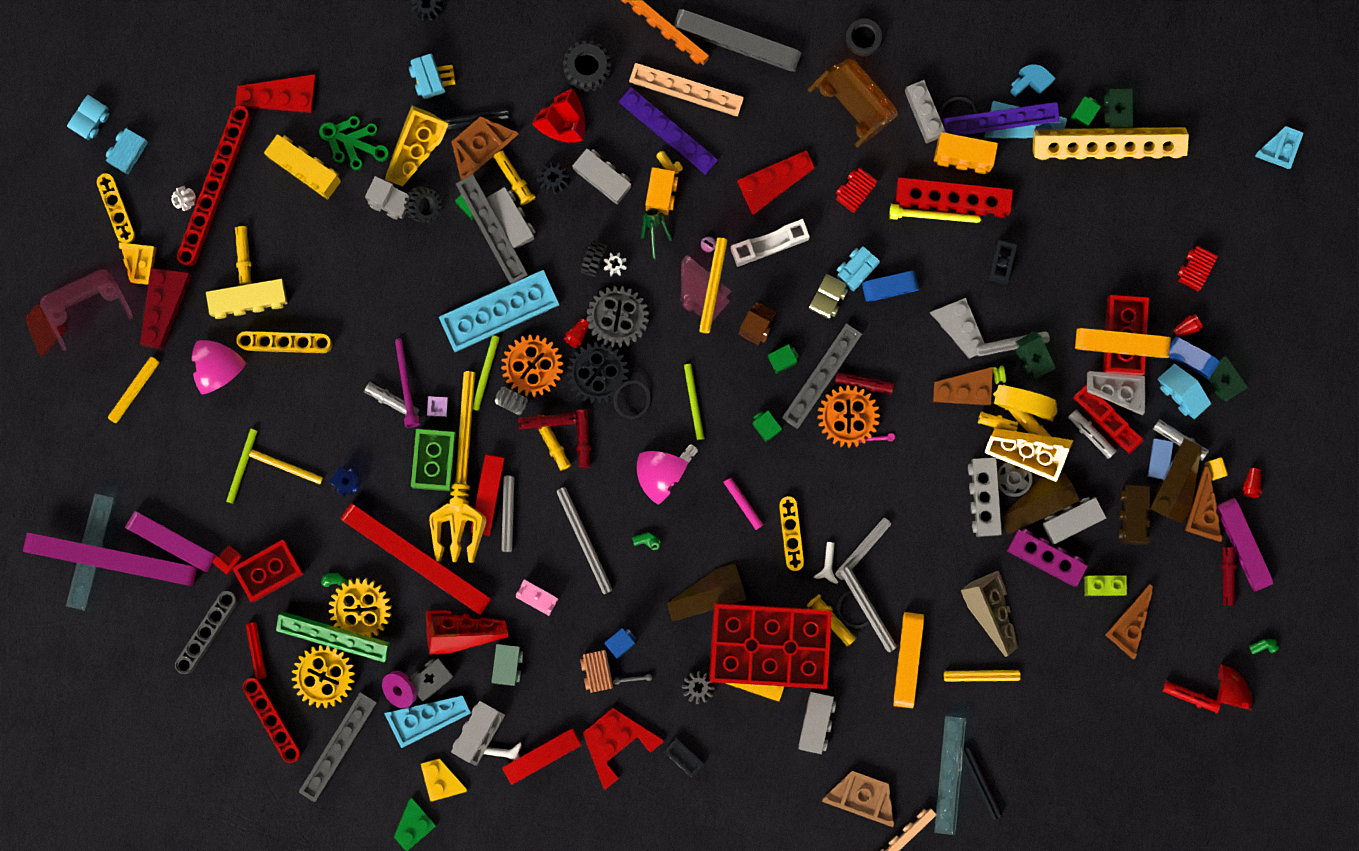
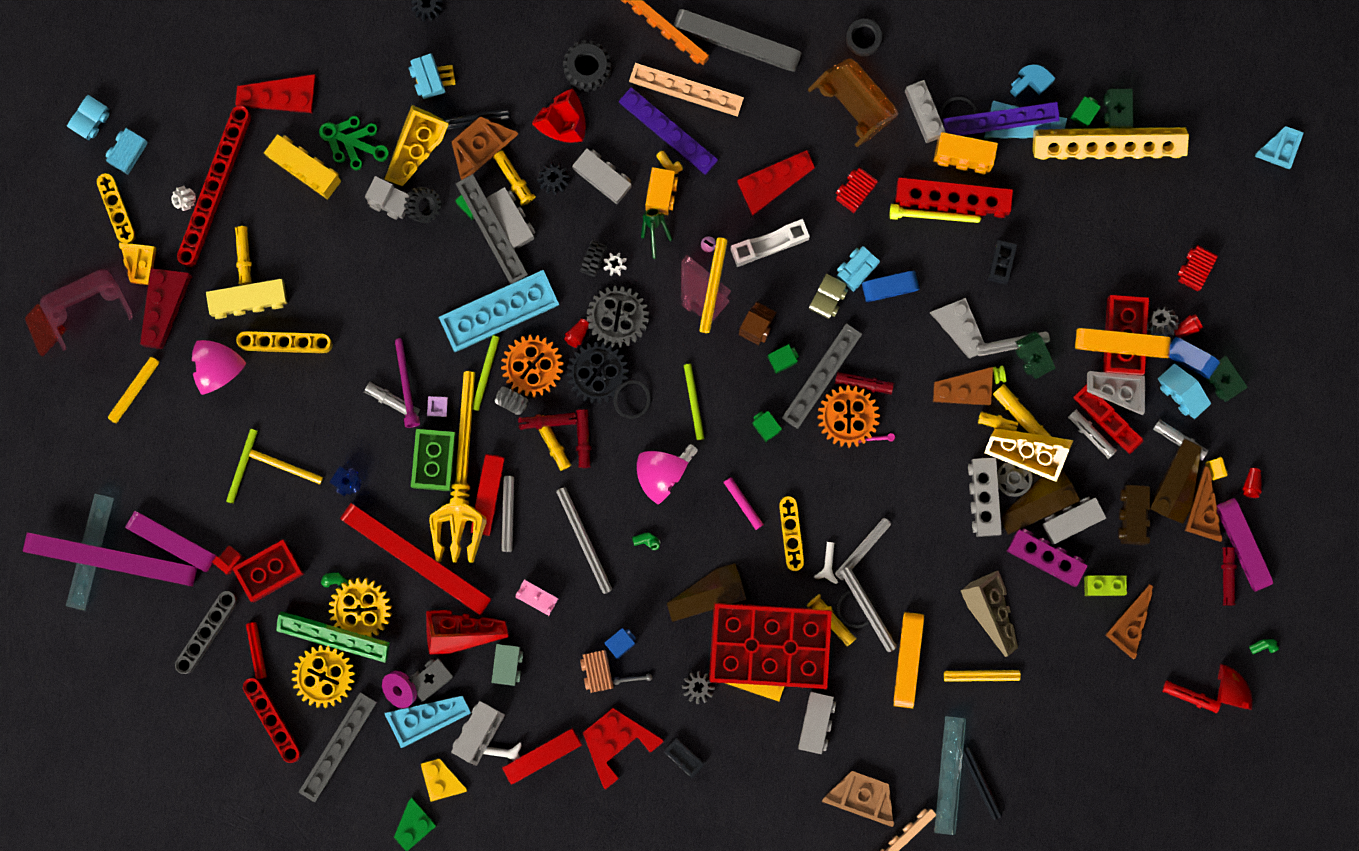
(1026, 401): yellow arch -> none
(1160, 458): medium blue tile -> none
(1162, 322): none -> dark grey gear

